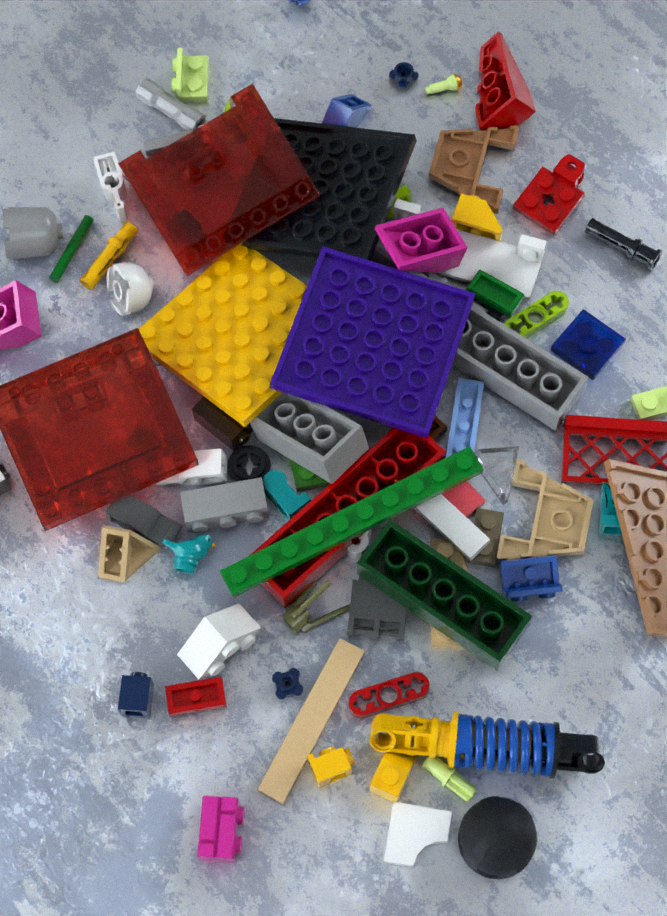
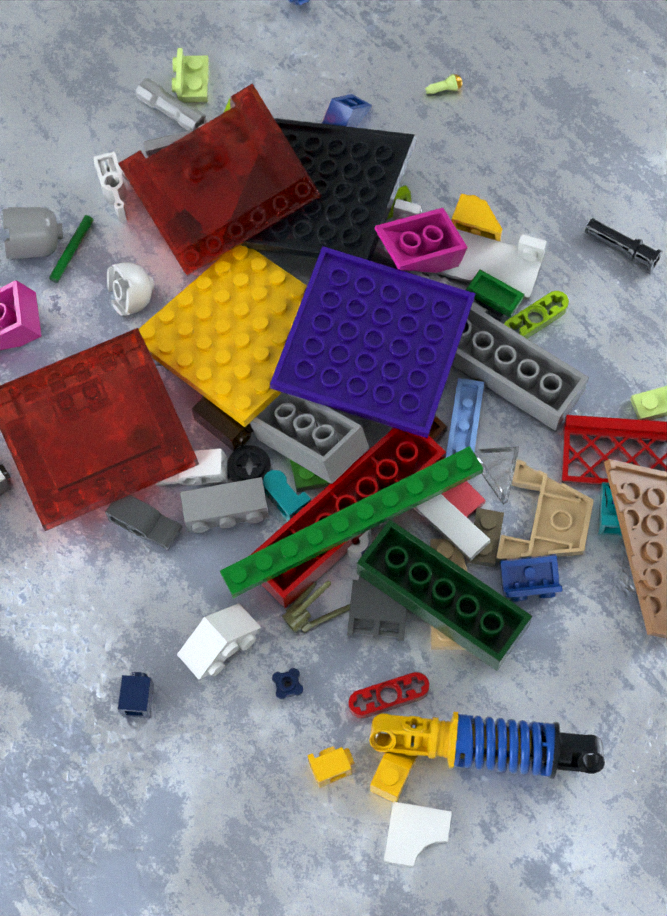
(115, 247): yellow pin -> none
(123, 553): tan slope -> none
(189, 552): teal animal -> none
(195, 696): red plate -> none
(219, 829): dark pink brick -> none
(311, 721): tan tile -> none
(403, 69): dark blue plate -> none
(450, 778): yellowish green axle -> none
(461, 158): medium nougat wing -> none
(497, 837): black piece -> none
(502, 91): red wedge -> none
(561, 185): red plate -> none
(588, 344): clear blue plate -> none

